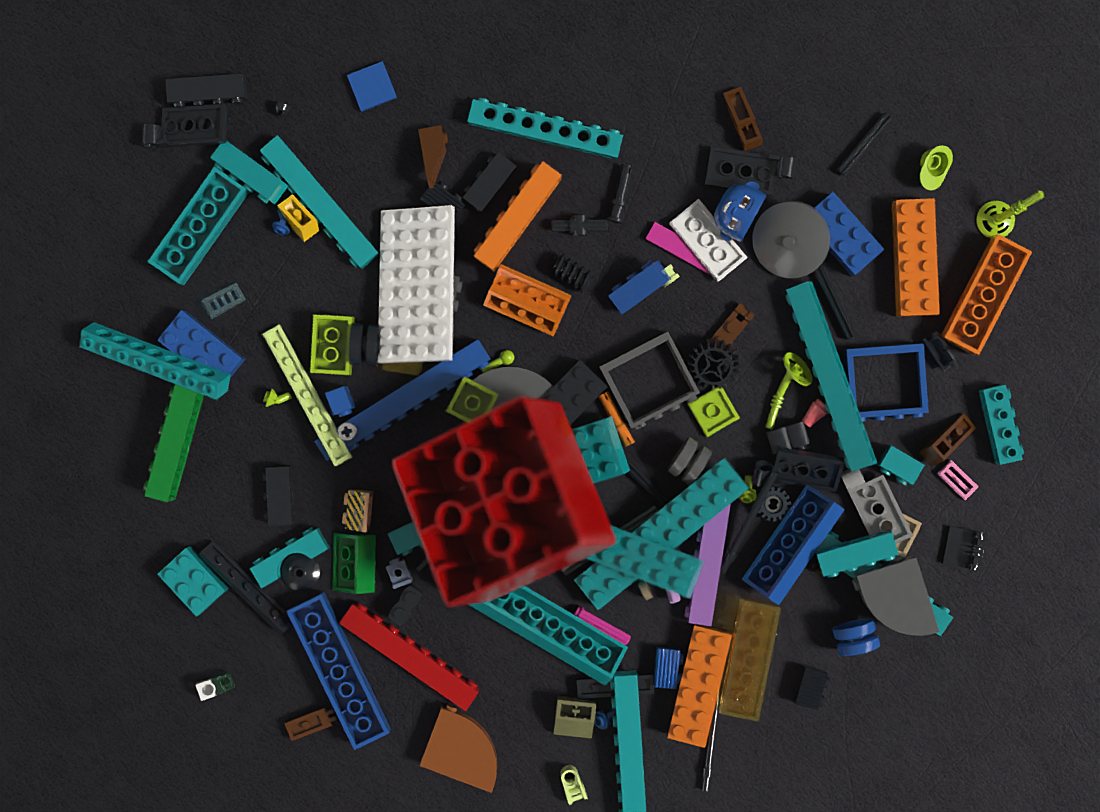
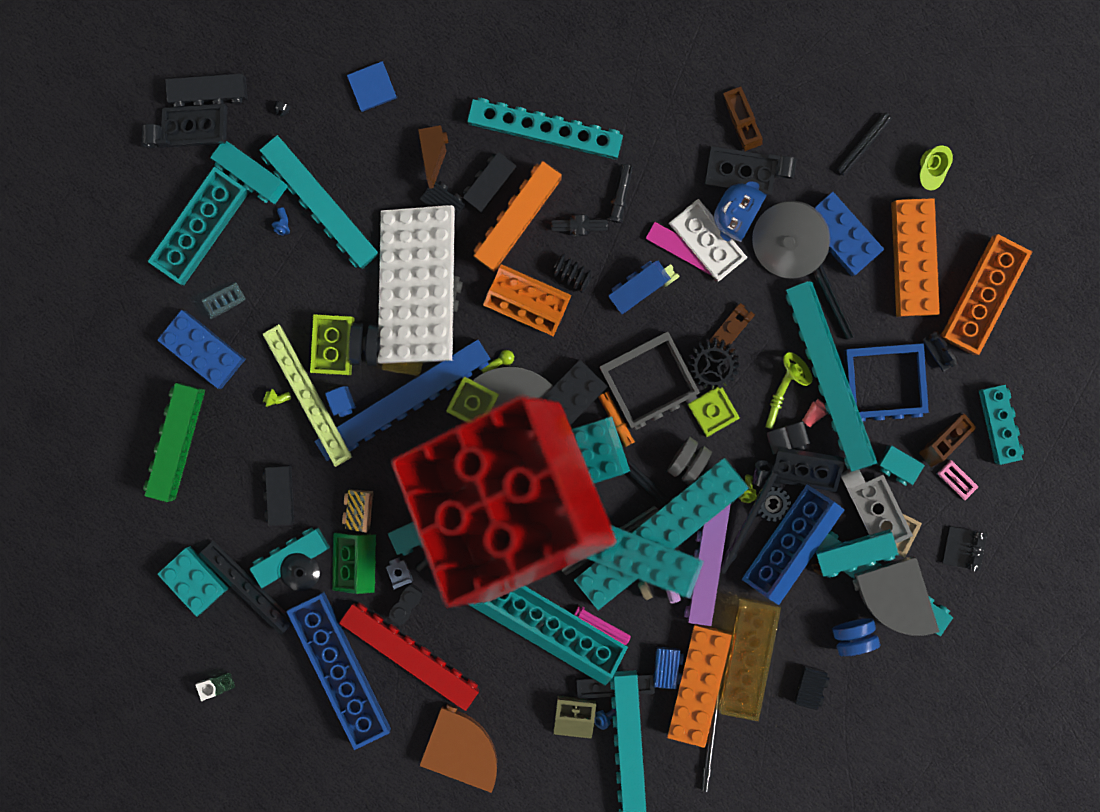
(155, 360): teal brick -> none
(298, 218): yellow slope -> none
(310, 723): reddish brown hinge -> none
(345, 436): light grey bush -> none
(573, 787): yellowish green piece -> none
(1001, 217): lime dish -> none

